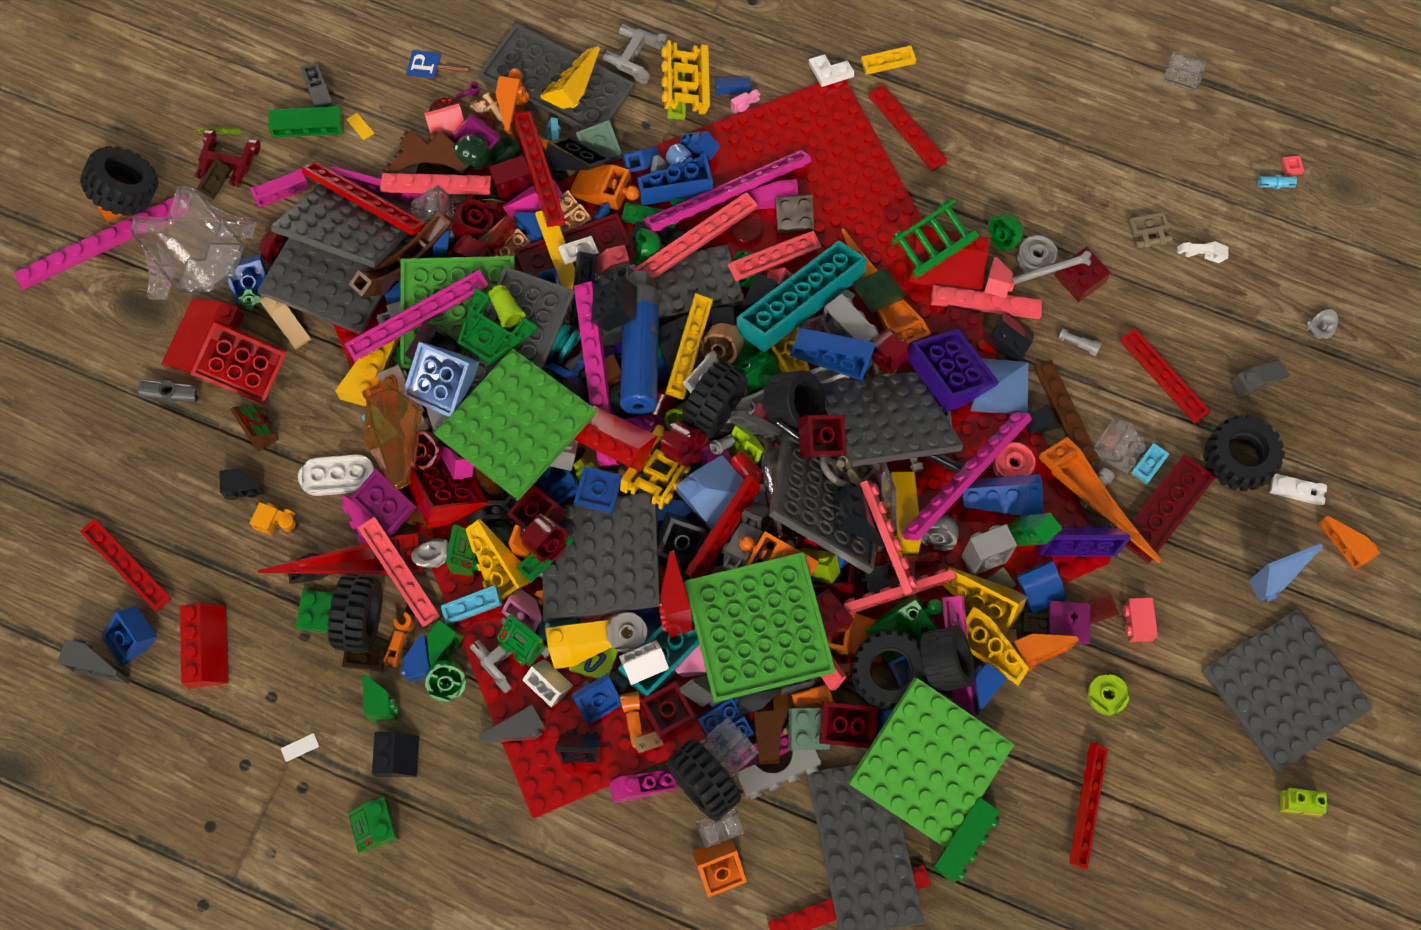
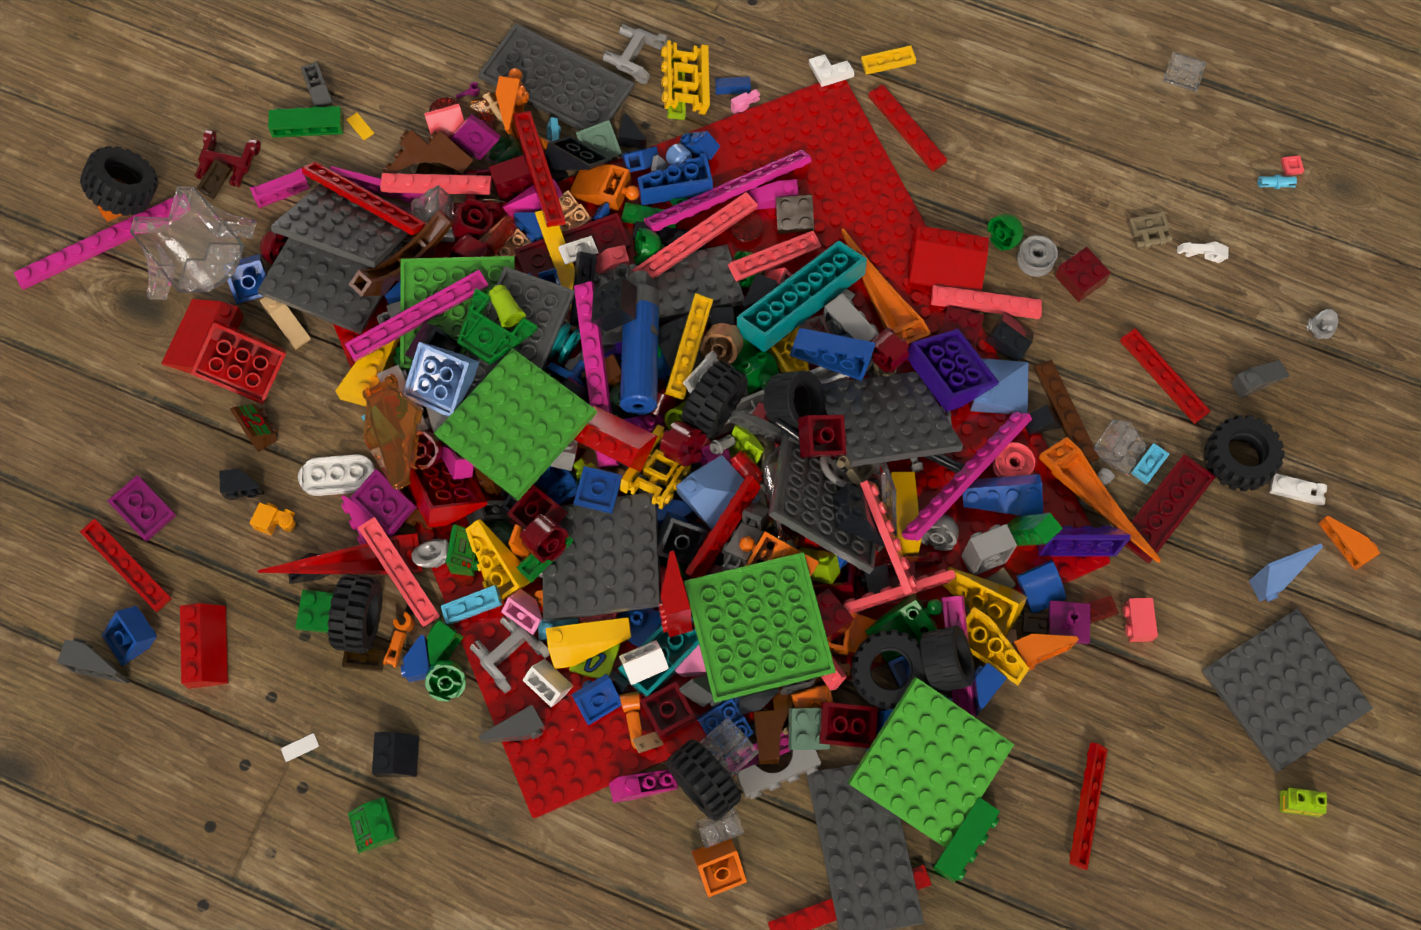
(141, 508): none -> magenta plate
(179, 392): dark grey piece -> none
(221, 131): lime piece -> none
(249, 294): green plate -> none
(378, 703): green slope -> none
(425, 65): blue piece -> none
(441, 246): blue slope -> none
(472, 150): clear green cylinder -> none
(520, 641): green slope -> none
(572, 85): yellow wedge -> none
(579, 747): black slope -> none
(630, 134): none -> black slope
(634, 623): light grey plate -> none
(878, 290): clear green plate -> none
(950, 246): green fence -> none
(999, 279): coral slope -> none
(1084, 258): light grey piece -> none
(1084, 343): light grey piece -> none
(1106, 683): lime plate -> none

